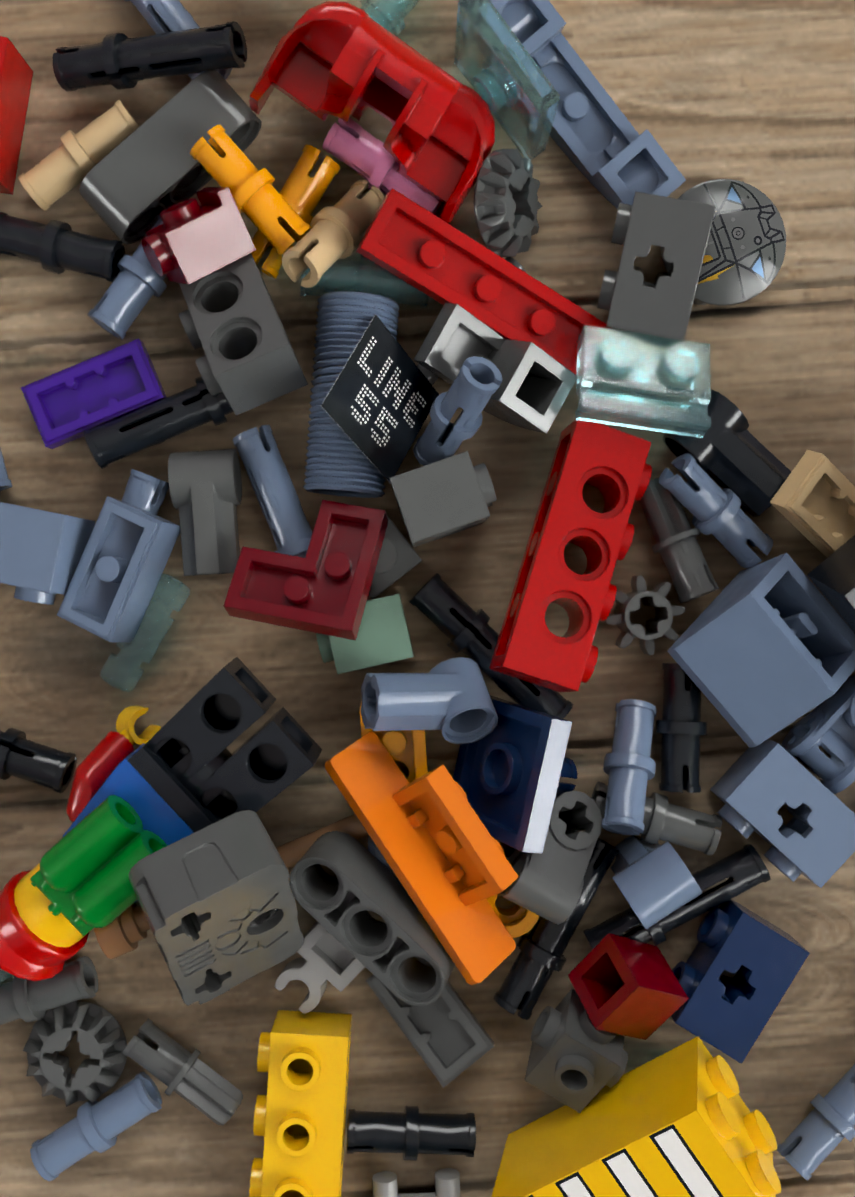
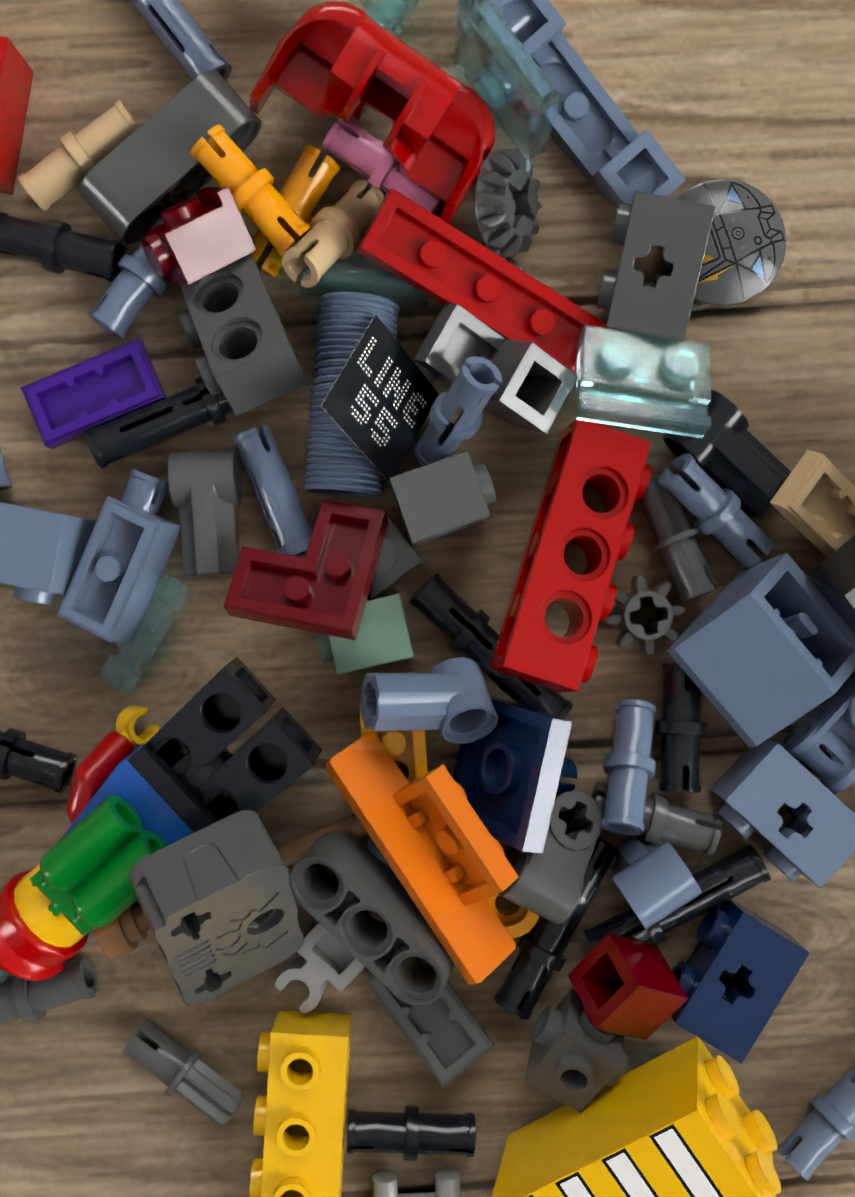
(95, 1126): sand blue pin -> none
(98, 1036): dark grey gear -> none
(127, 60): black pin -> none

